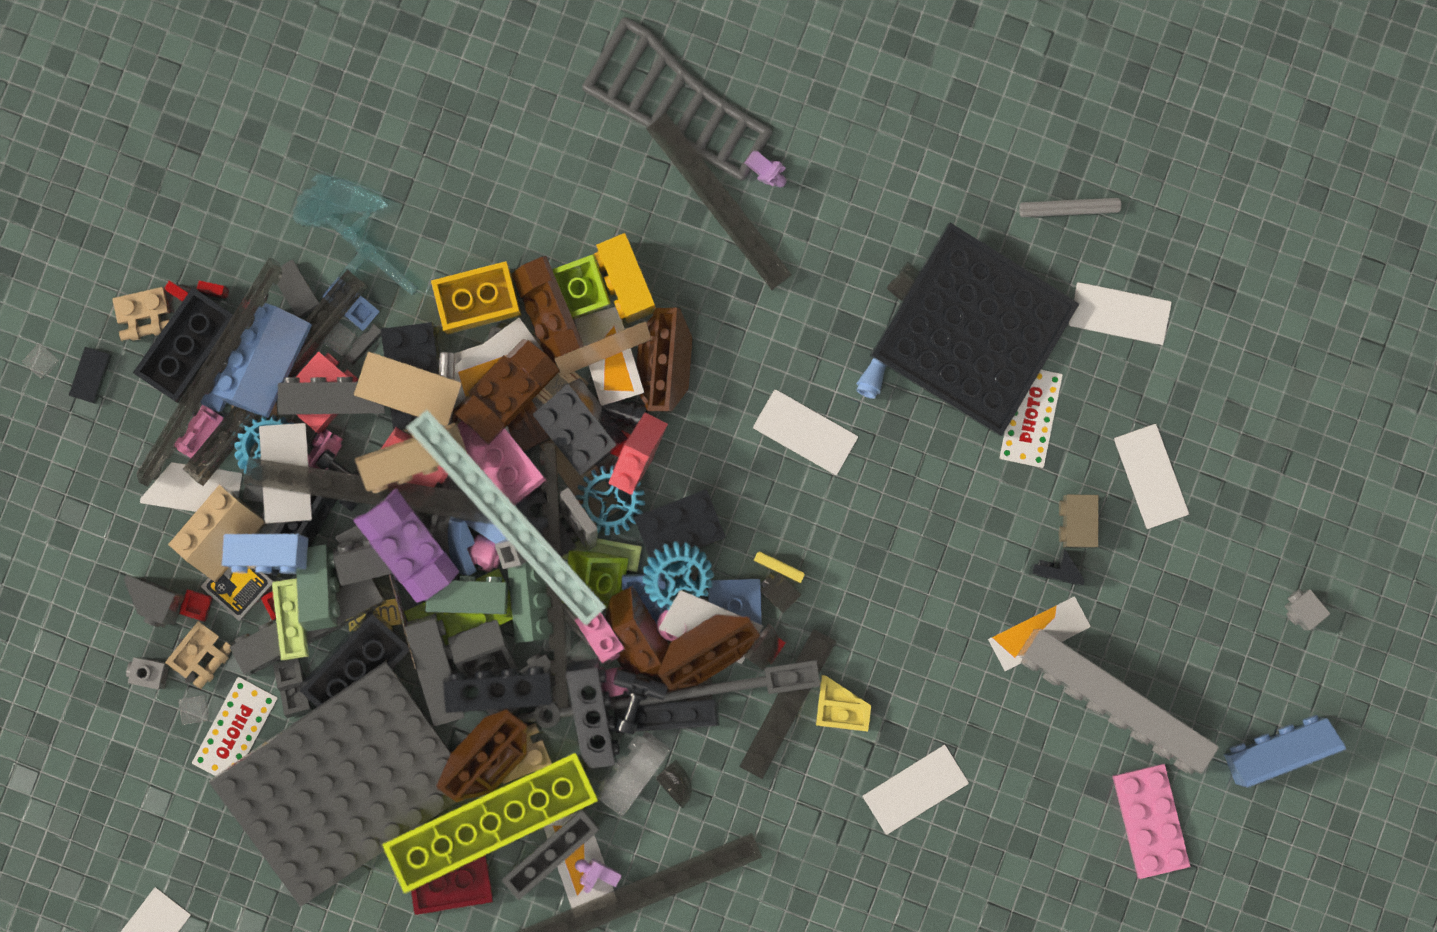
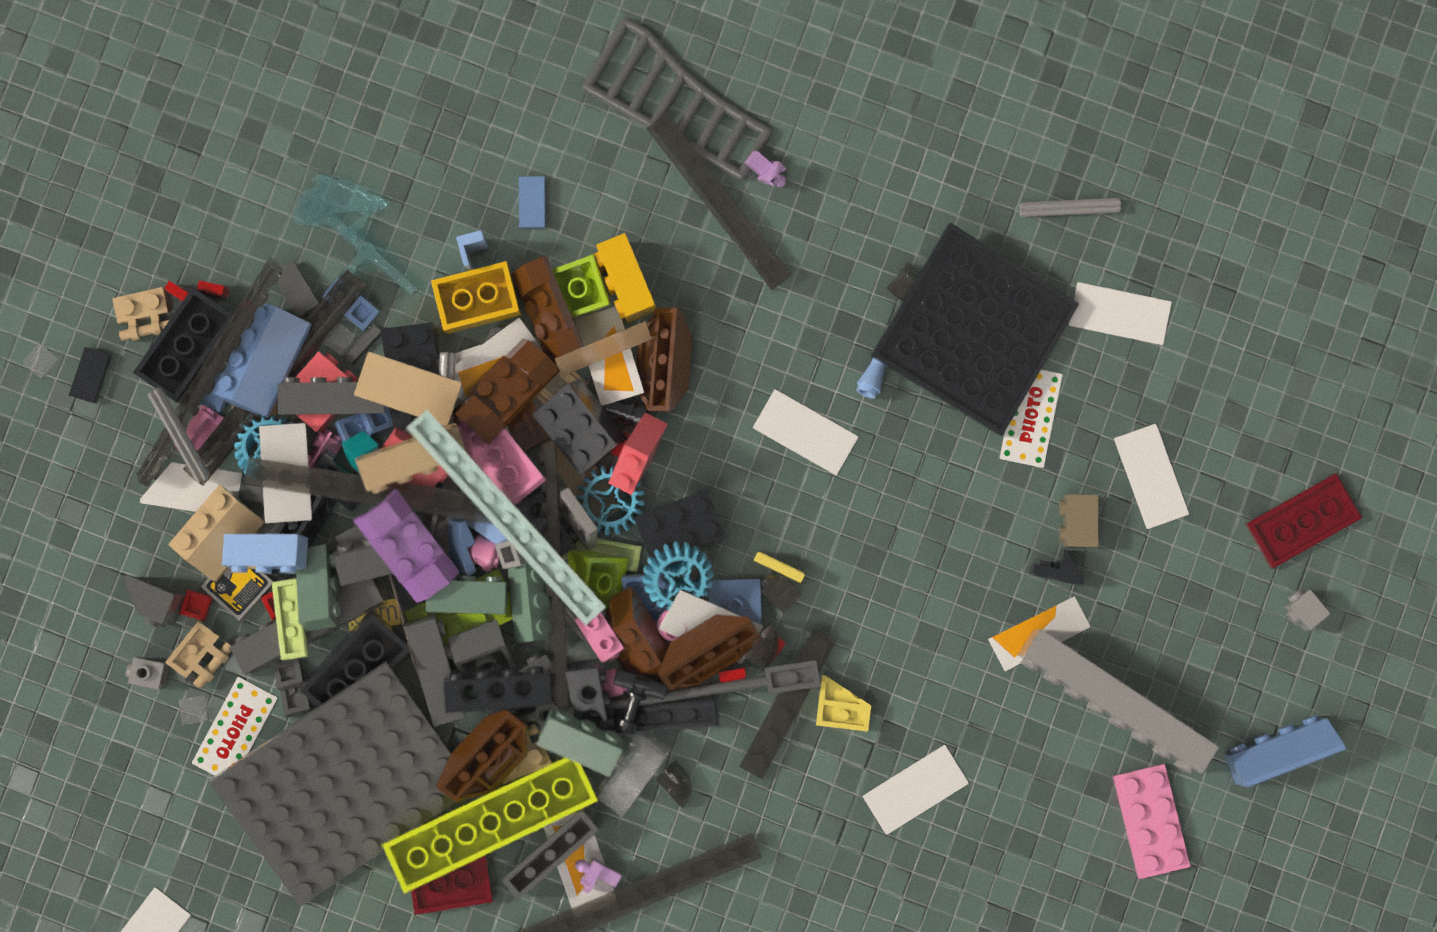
(178, 435): none -> light grey axle
(358, 446): none -> teal panel
(370, 423): none -> medium blue slope
(470, 244): none -> light blue panel
(532, 202): none -> medium blue tile
(581, 741): none -> sand green brick
(731, 675): none -> red tile
(1303, 521): none -> dark red tile

